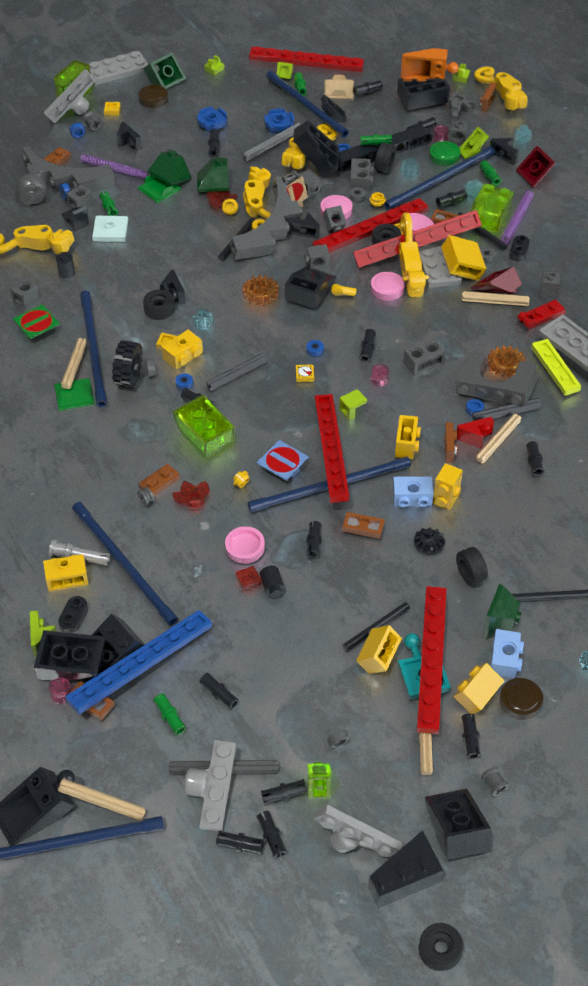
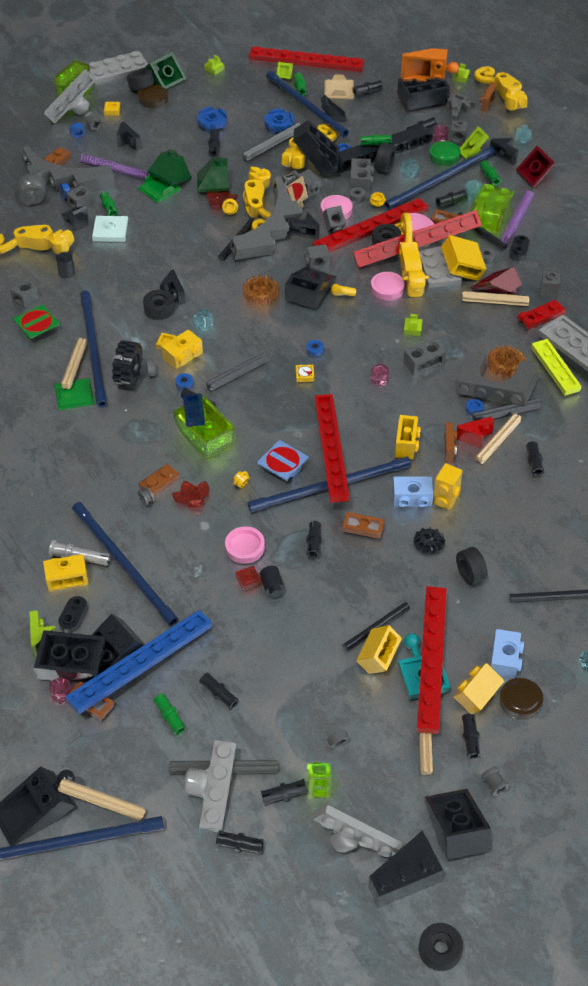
(140, 79): none -> black tyre
(193, 410): none -> clear blue plate
(271, 834): black pin -> none
(350, 402): lime panel -> none
(367, 345): black pin -> none
(413, 325): none -> lime tile
(502, 613): dark green slope -> none

